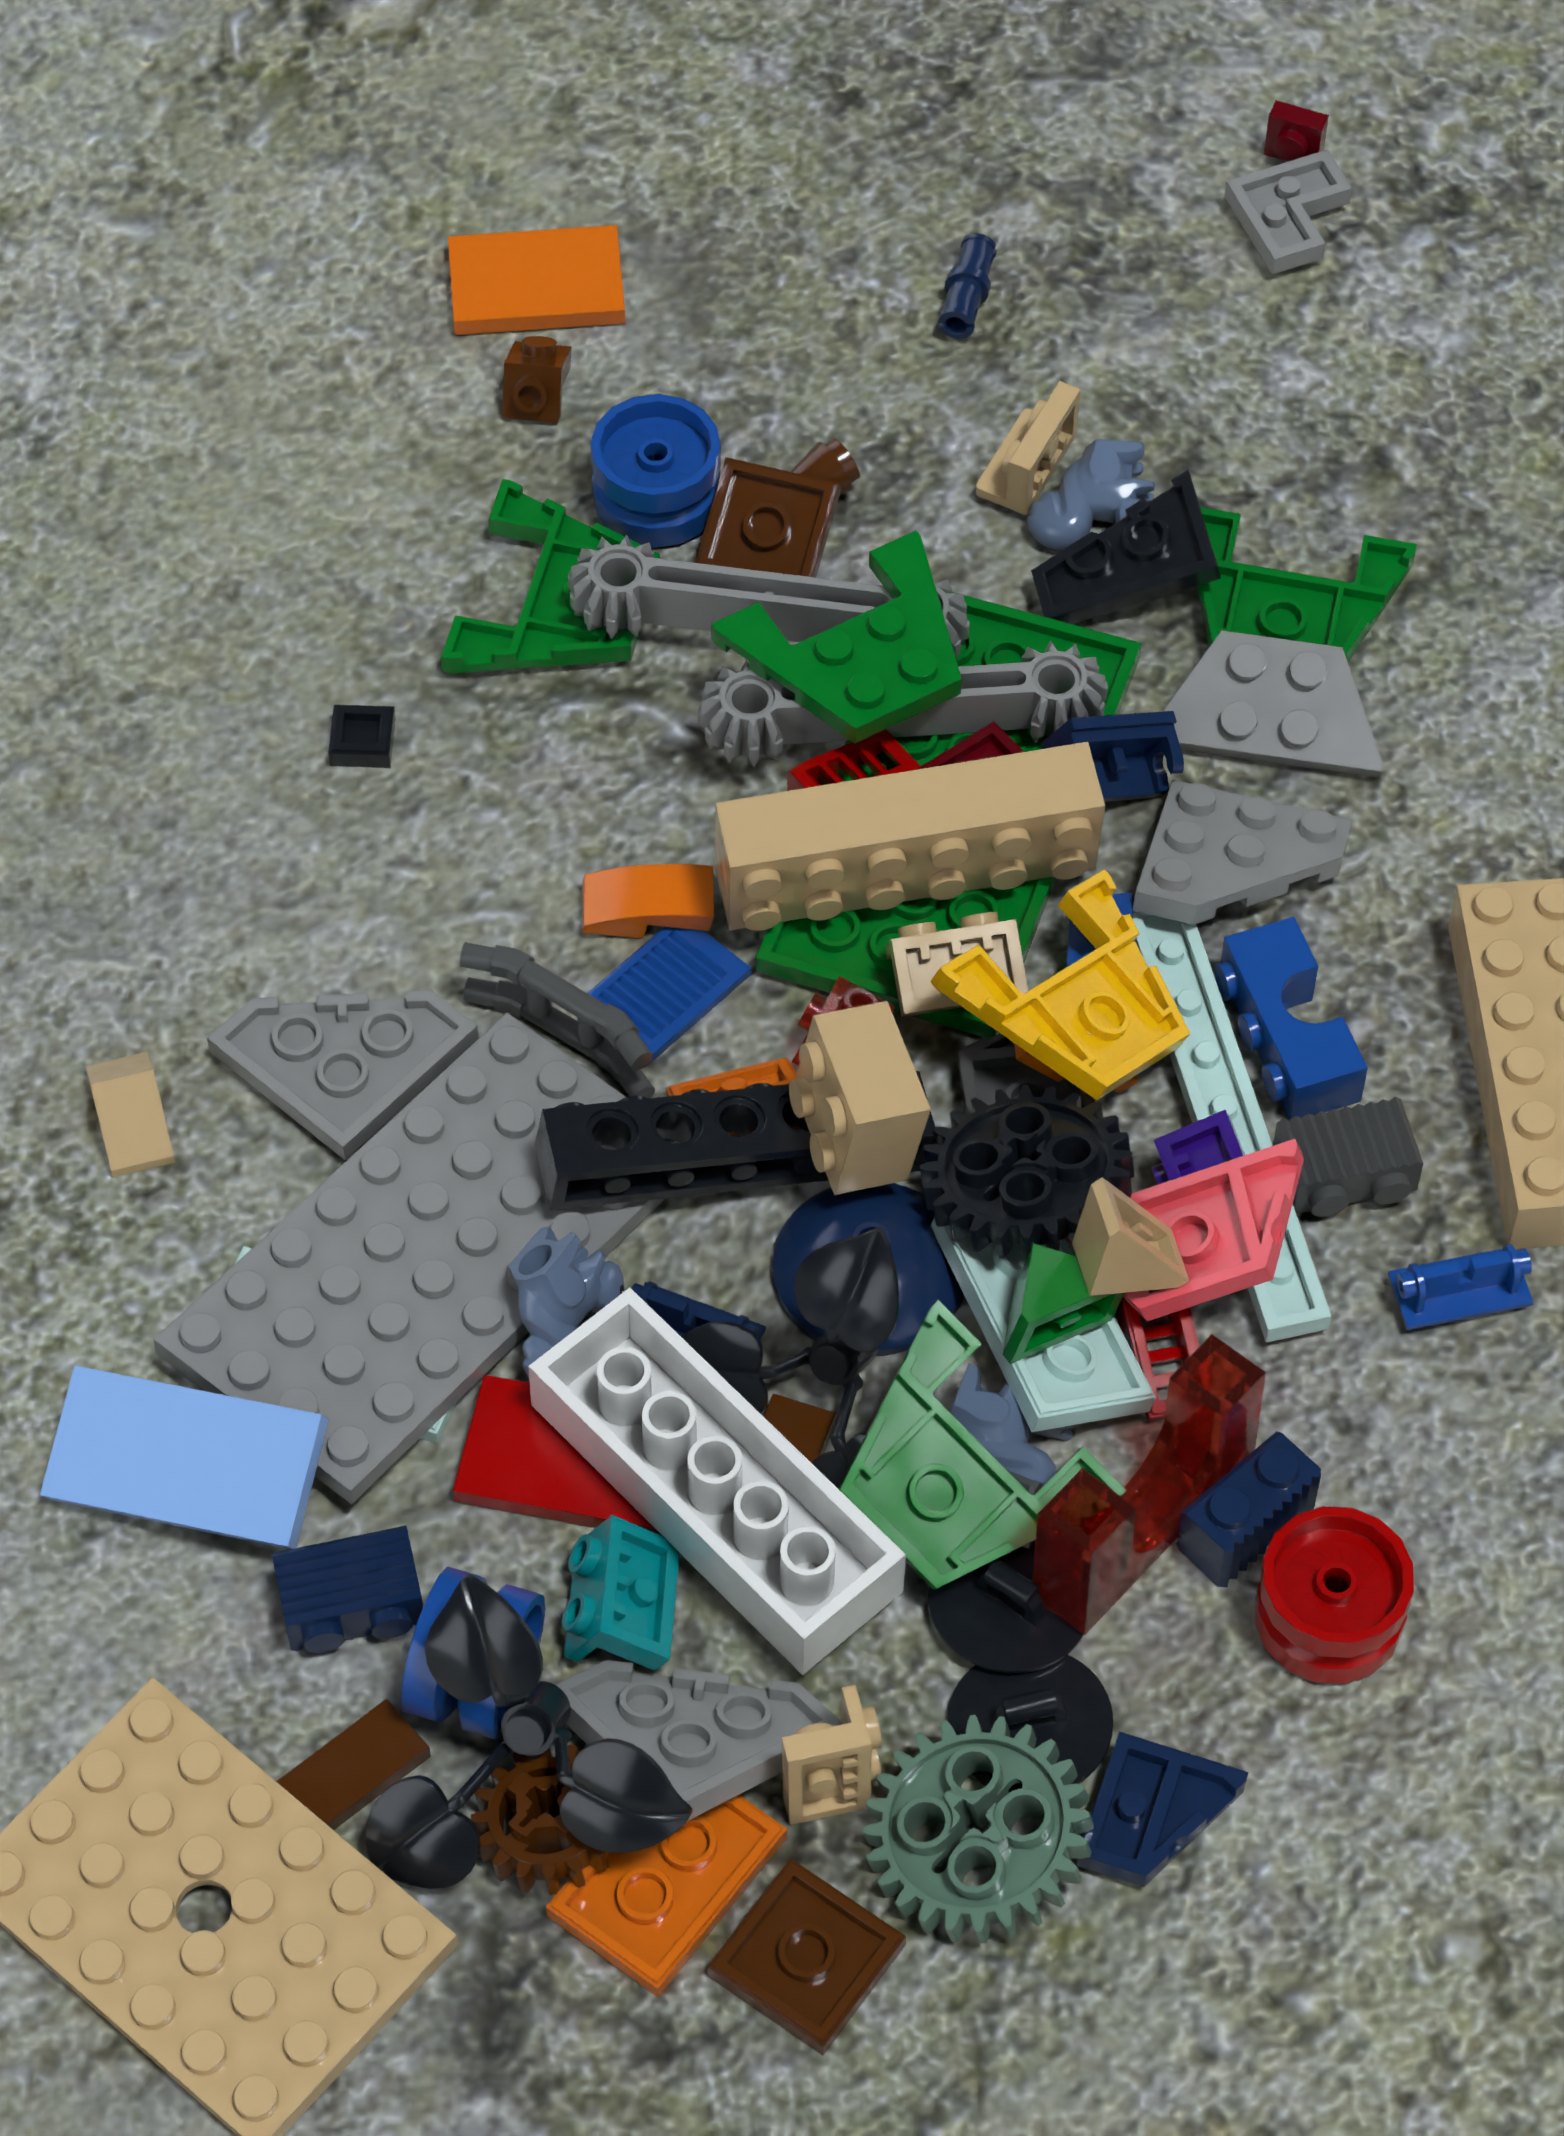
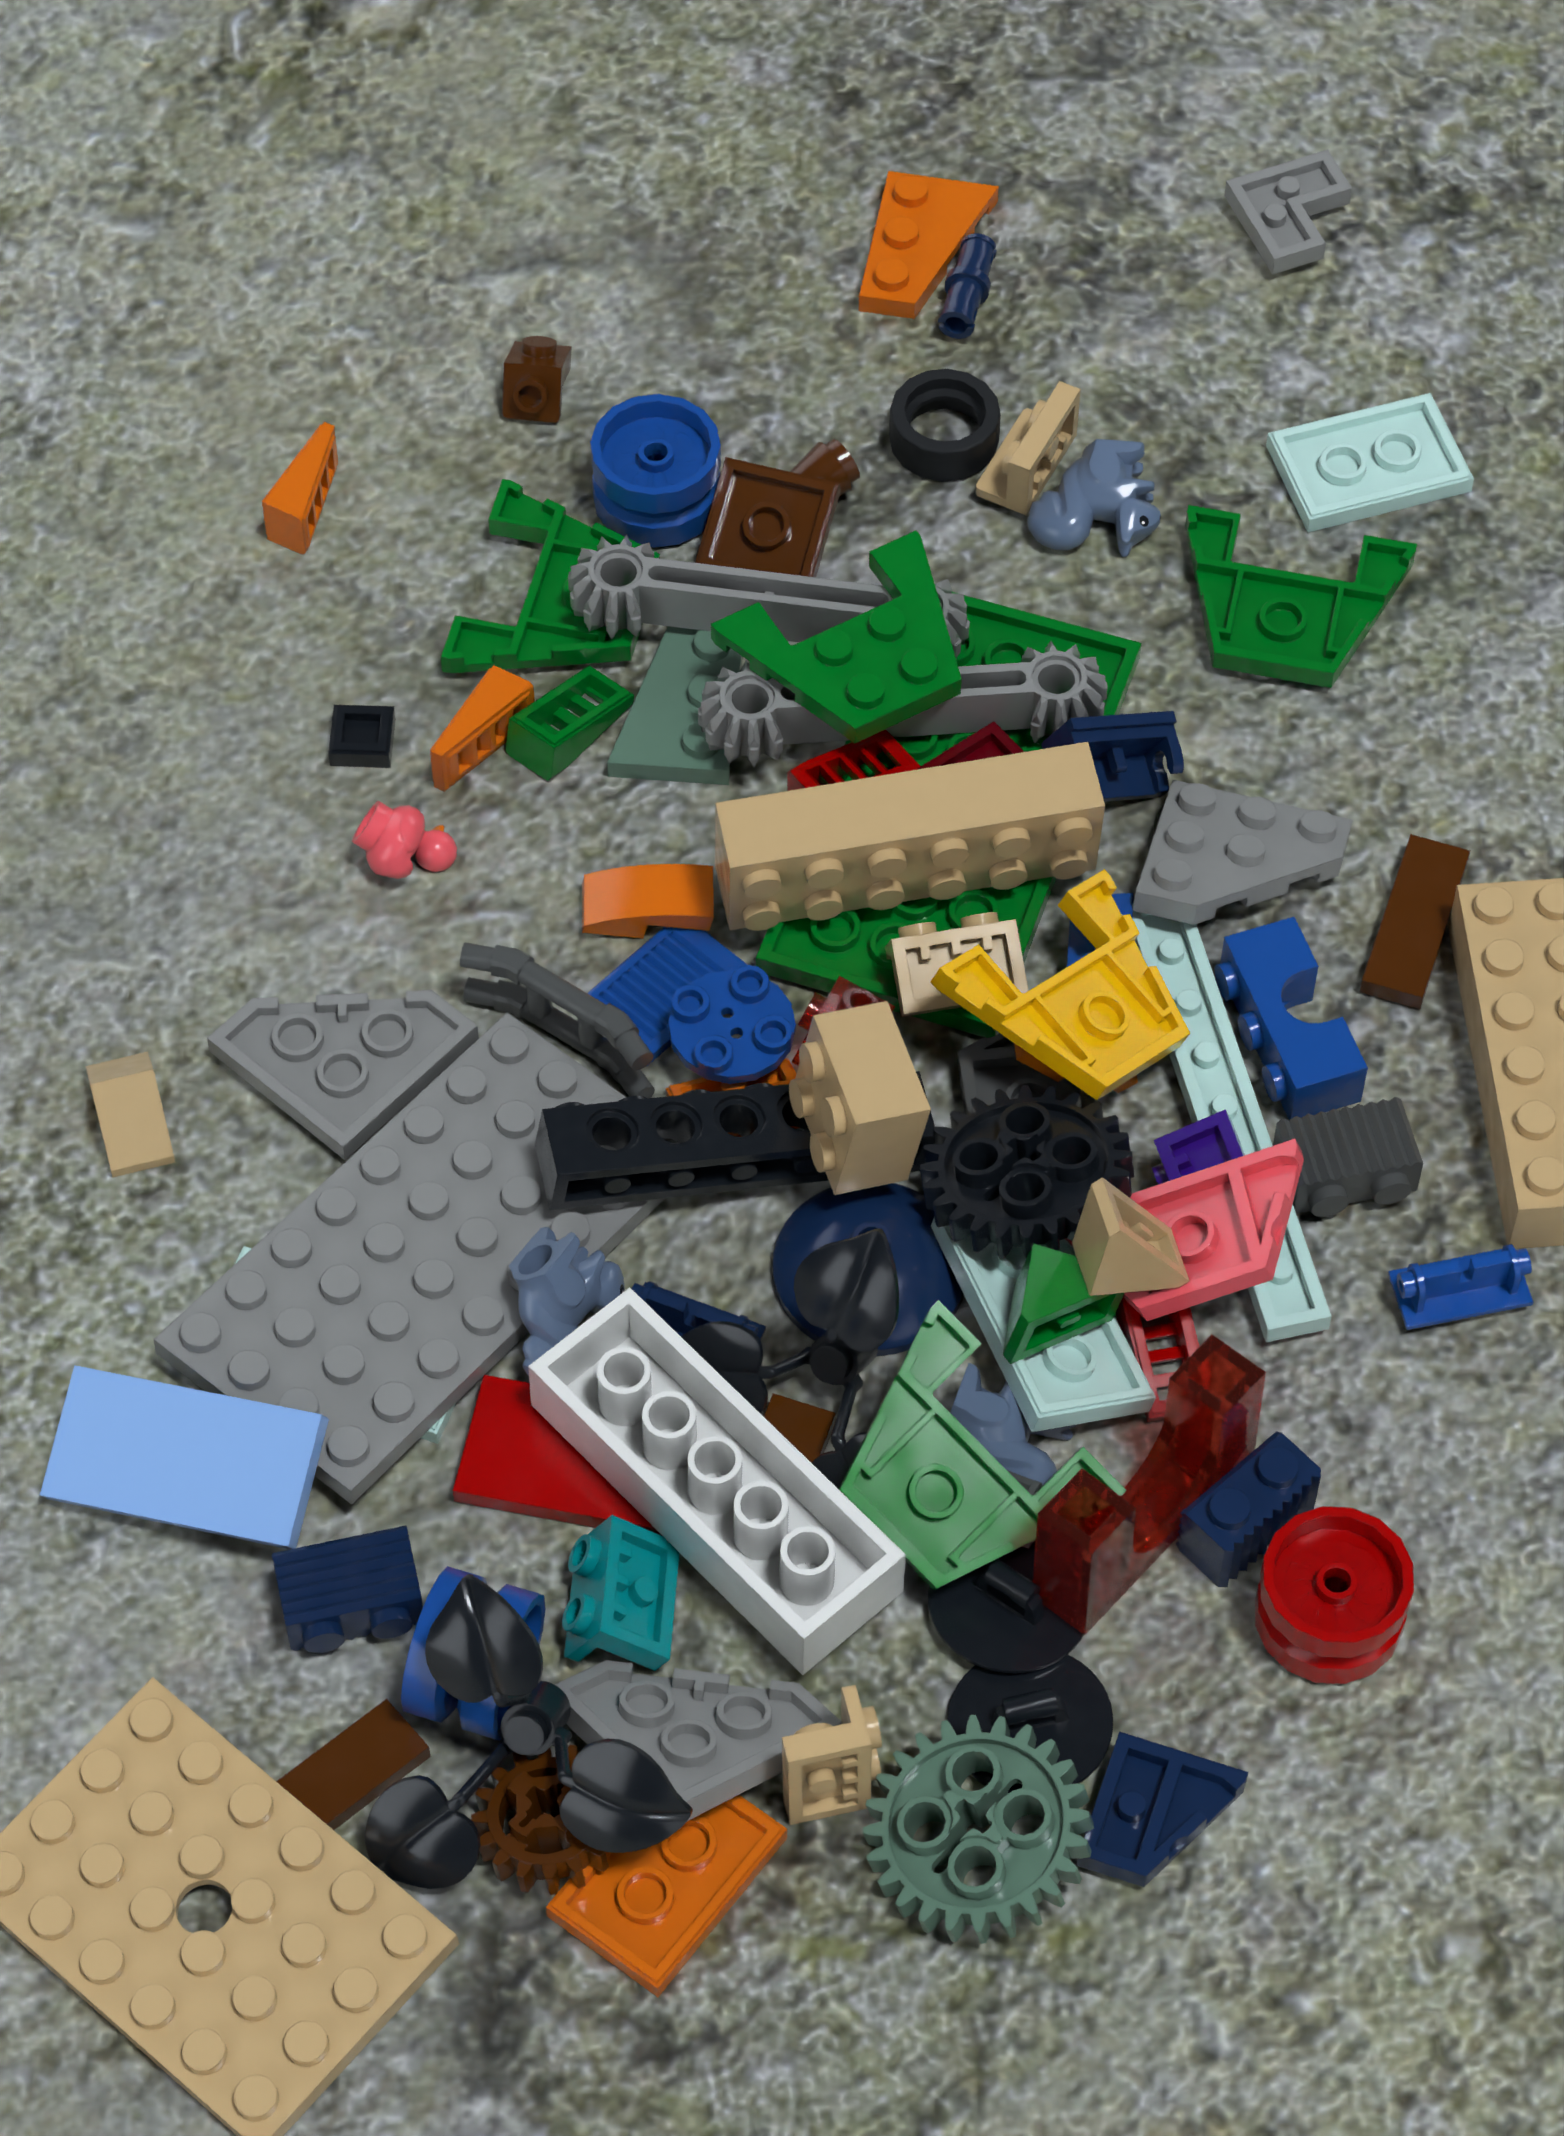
(300, 493): none -> orange slope
(394, 837): none -> coral animal
(479, 726): none -> orange slope
(536, 280): orange tile -> none
(549, 751): none -> green slope
(662, 728): none -> sand green wing
(758, 1014): none -> blue plate
(806, 1956): reddish brown tile -> none
(916, 239): none -> orange wing
(950, 391): none -> black tyre
(1138, 559): black wing -> none
(1276, 706): light grey wing -> none
(1294, 132): dark red plate -> none
(1369, 462): none -> light aqua tile
(1414, 922): none -> reddish brown tile

